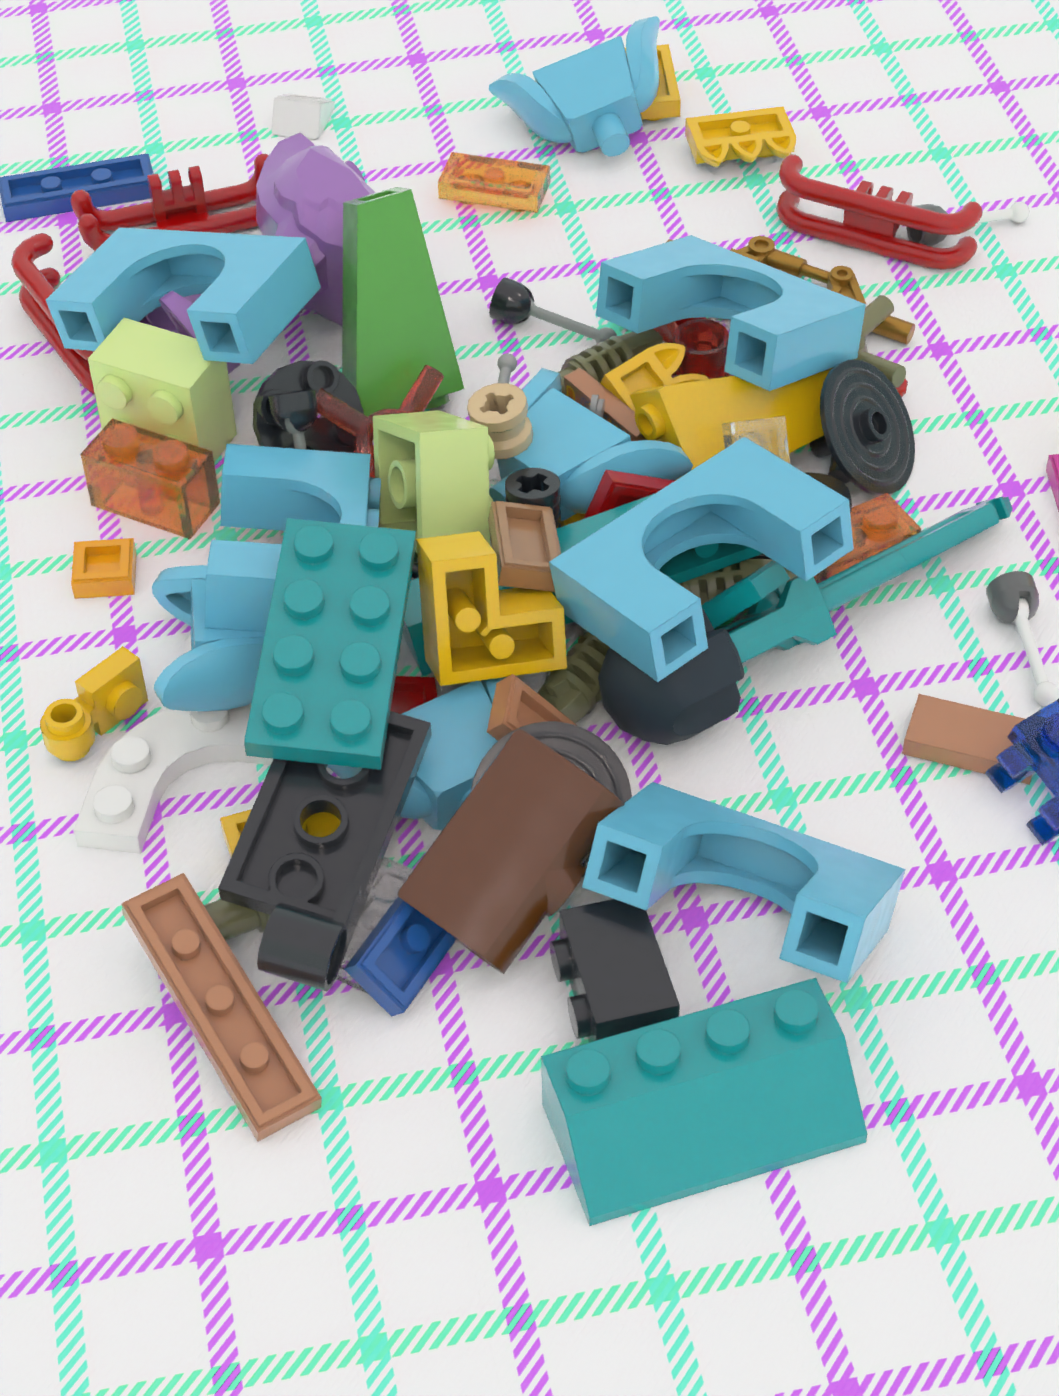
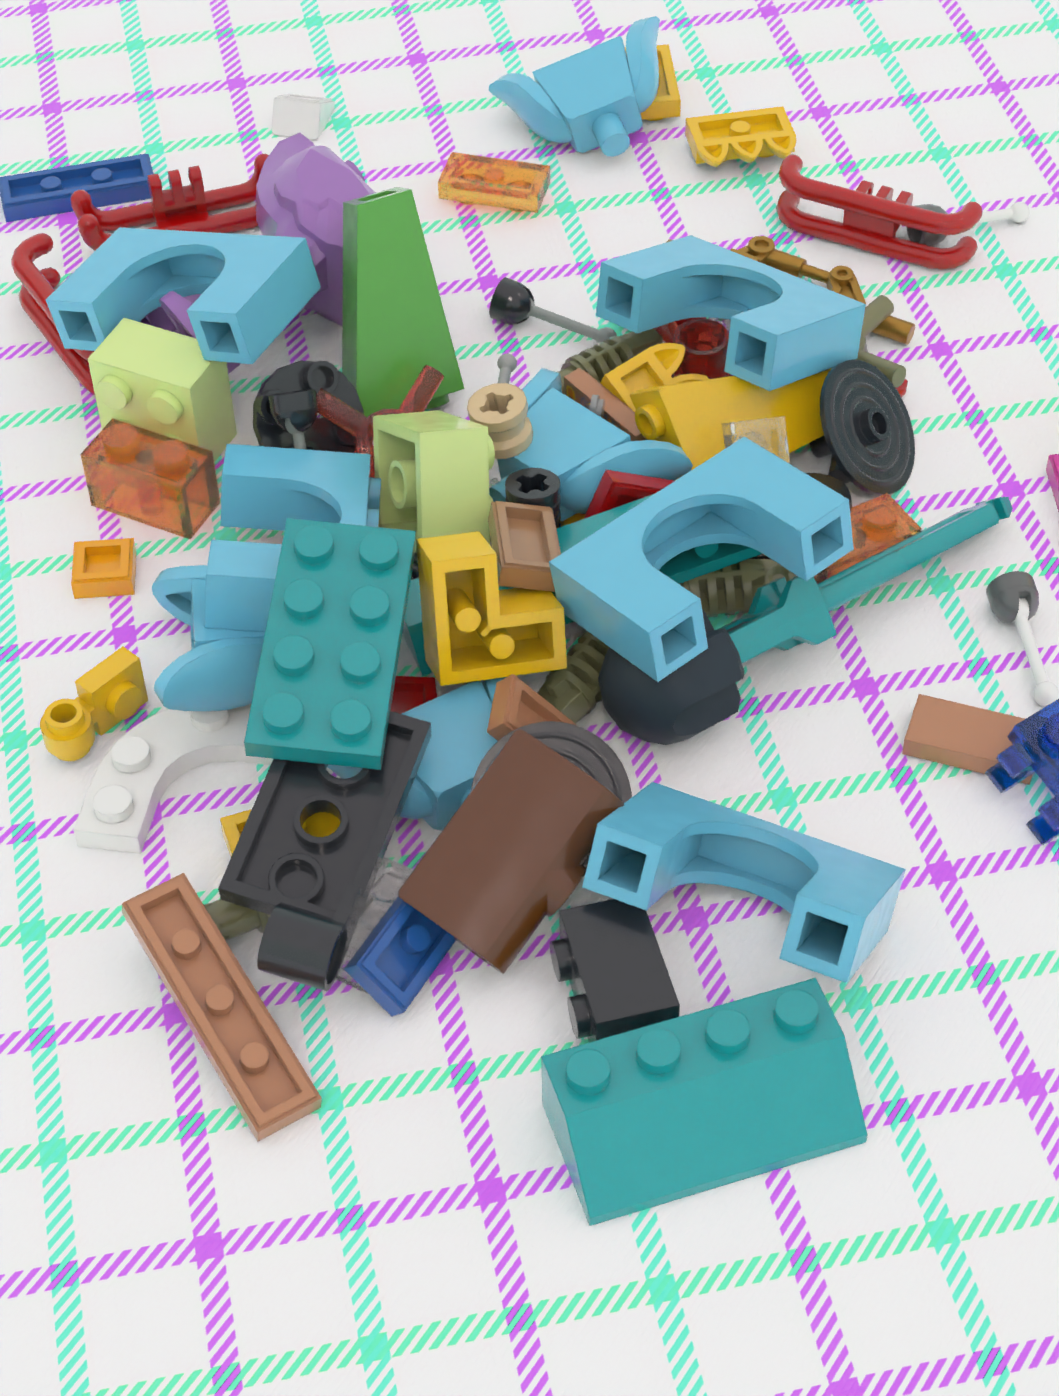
(745, 593): teal tile -> none

